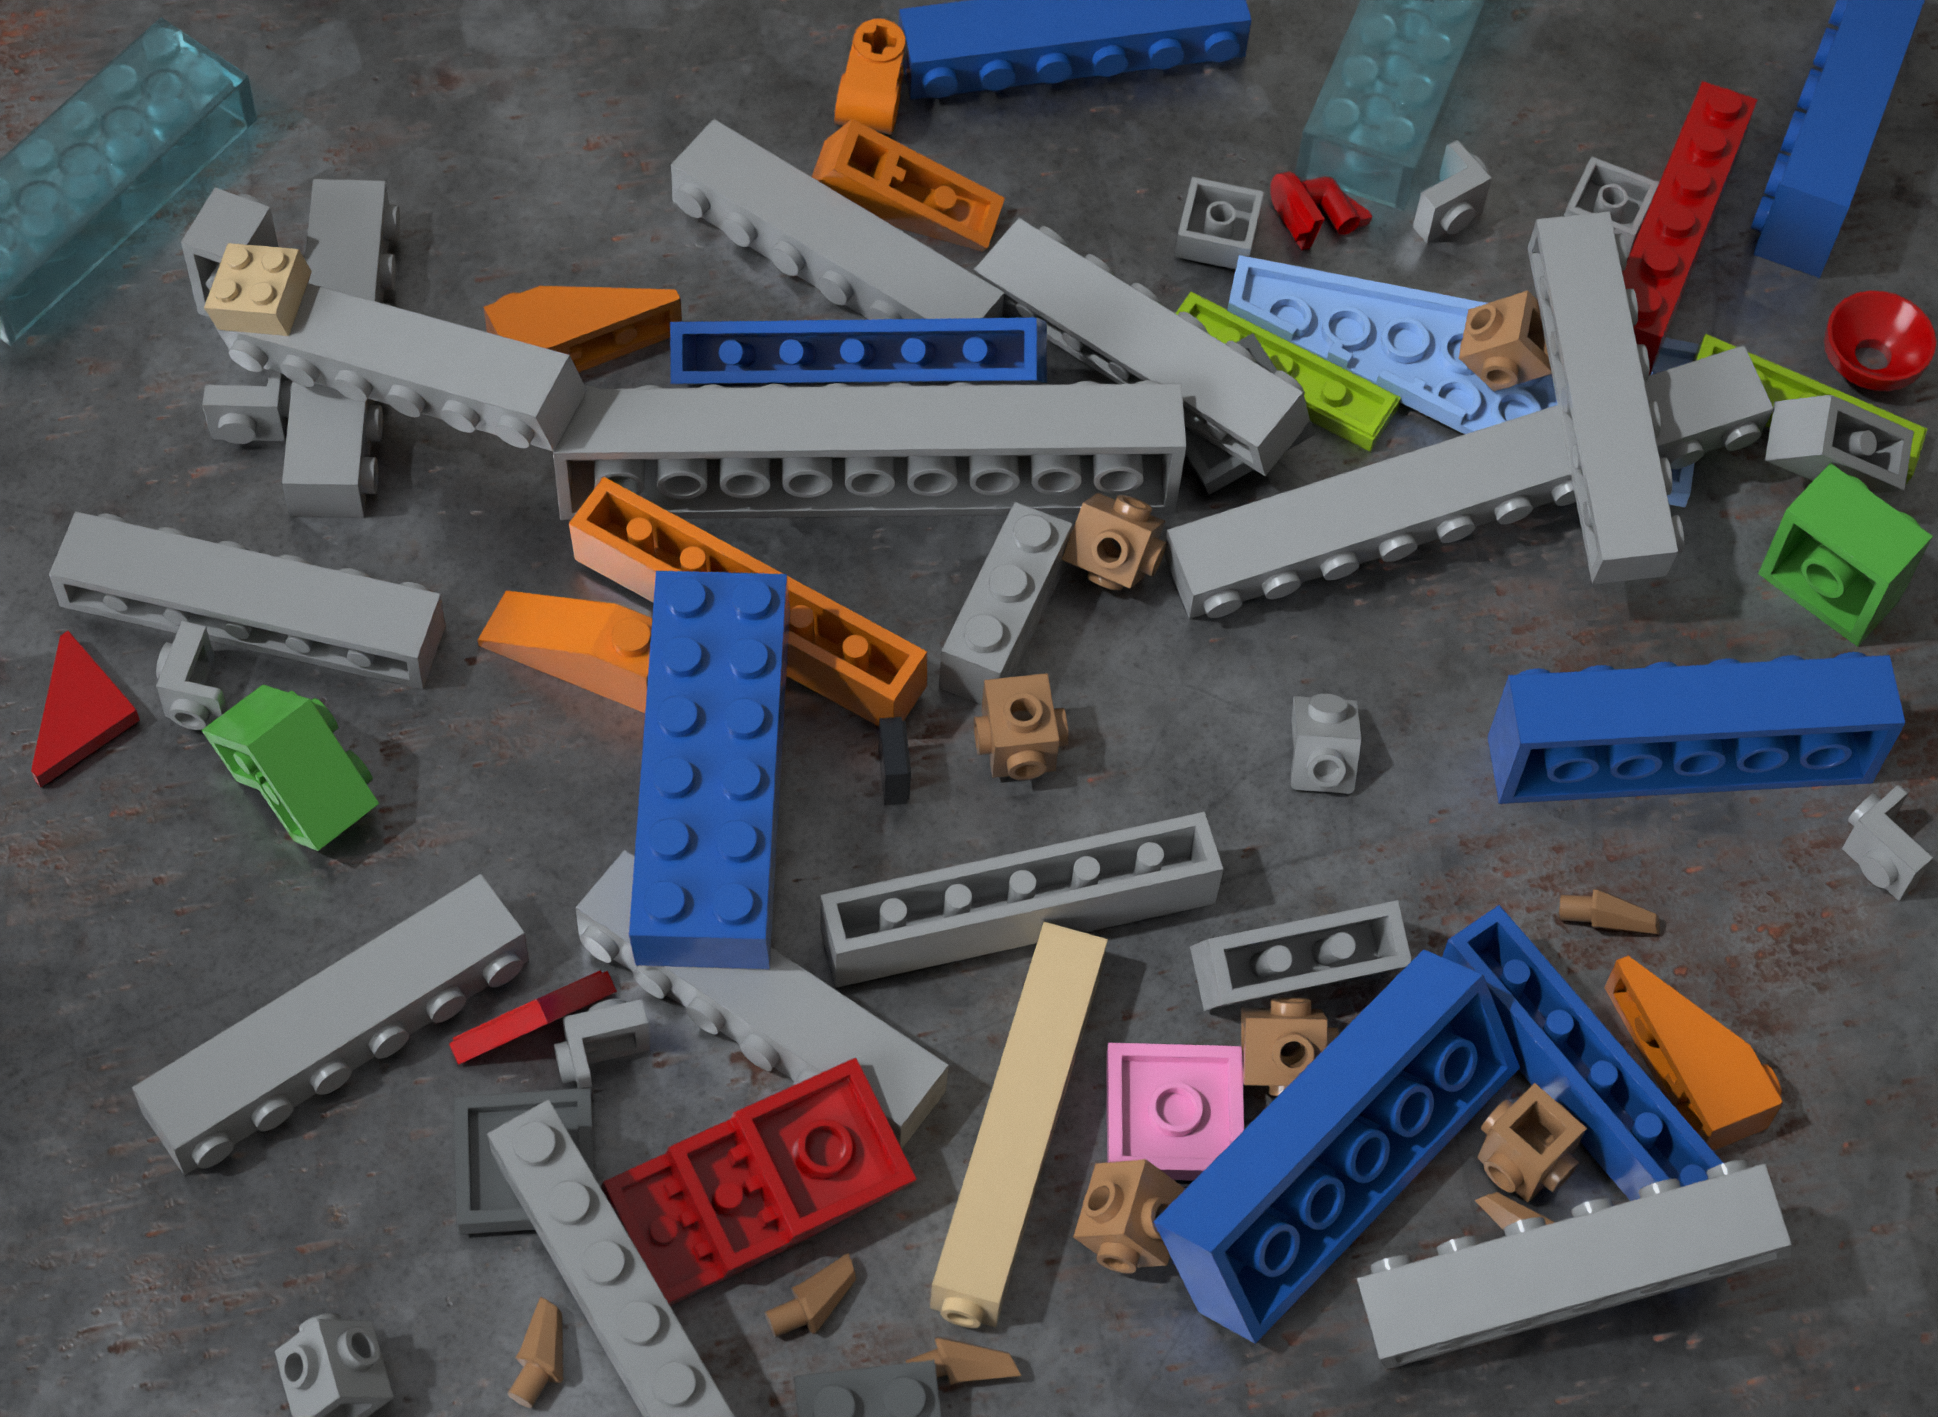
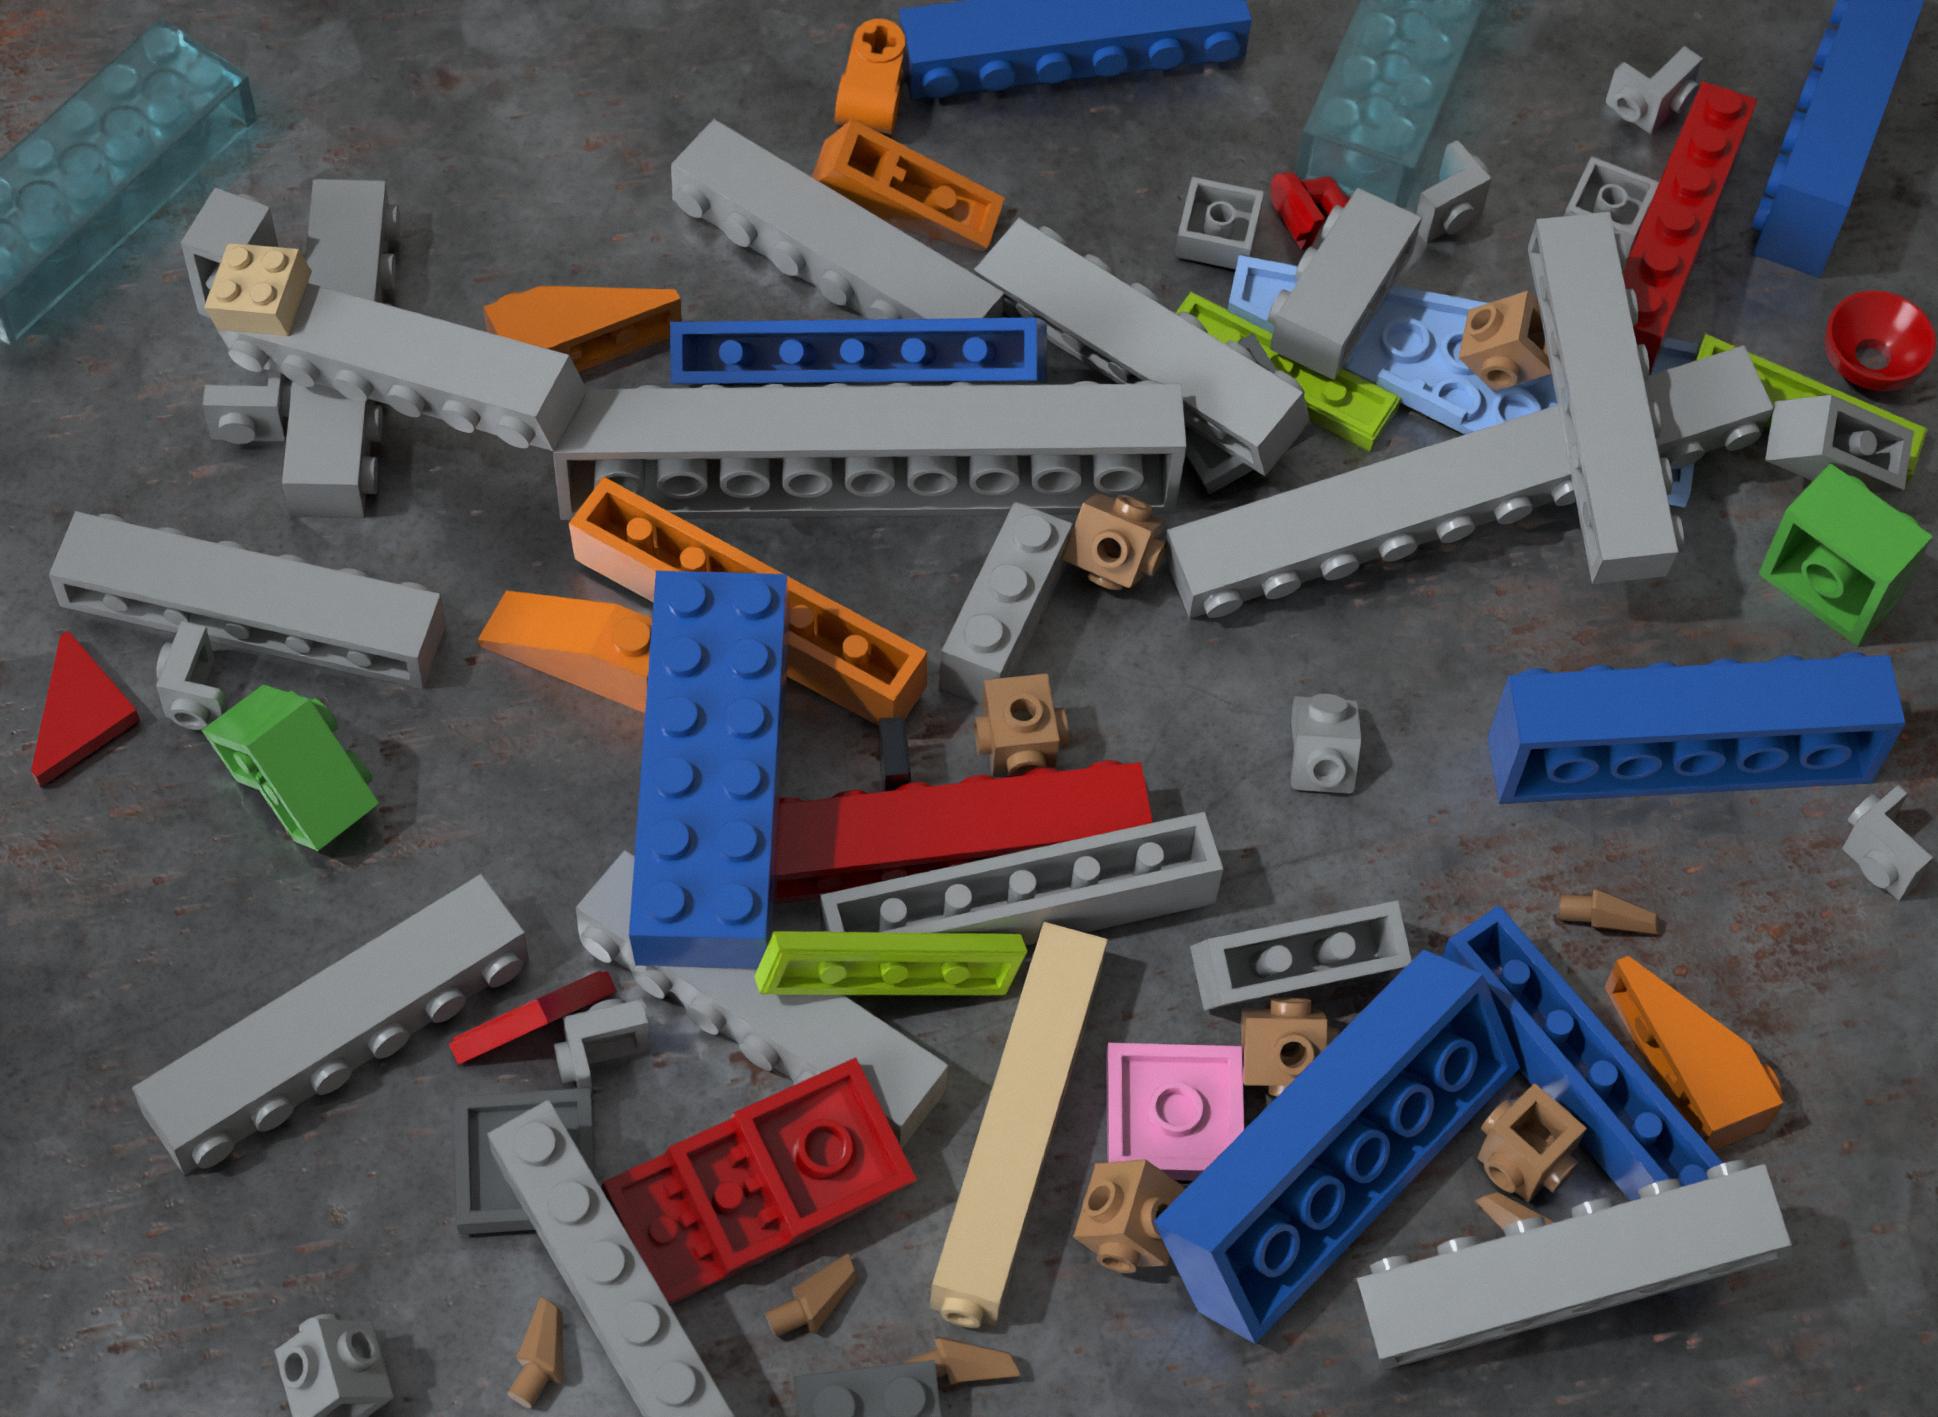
(889, 963): none -> lime tile
(927, 828): none -> red brick
(1343, 282): none -> light grey brick
(1653, 100): none -> light grey bracket

